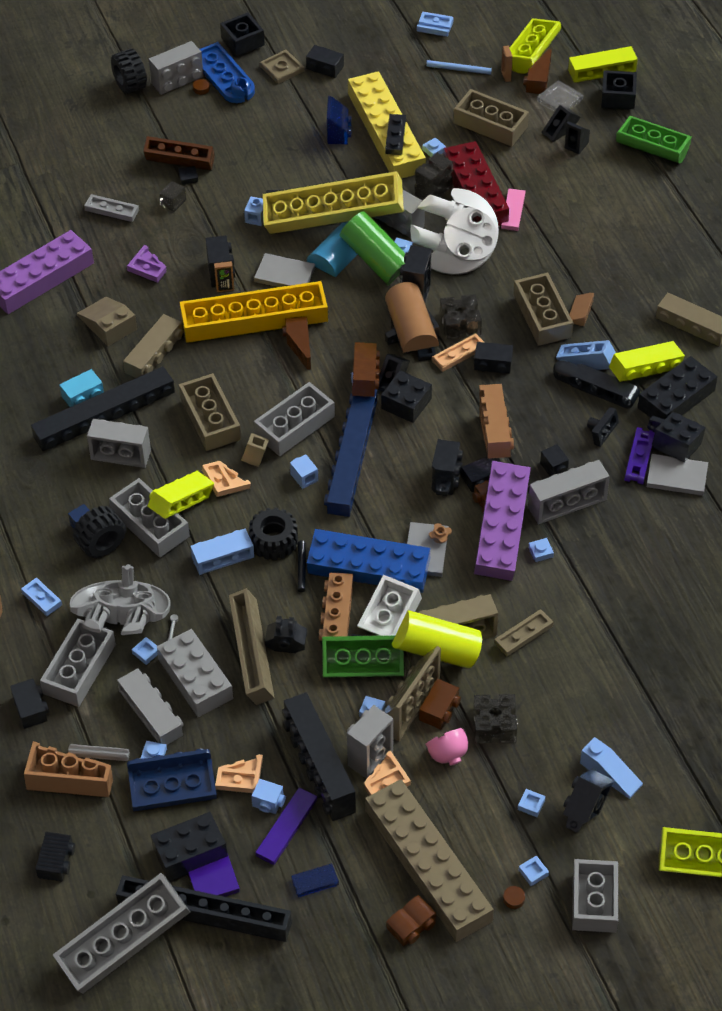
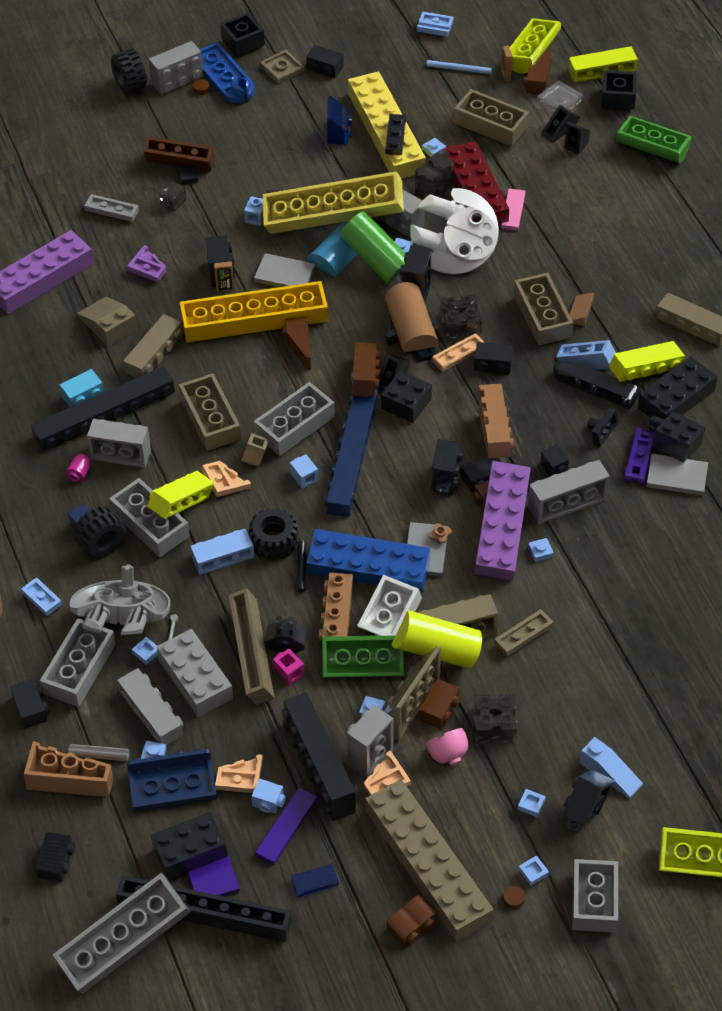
(78, 468): none -> dark pink brick
(289, 666): none -> dark pink brick

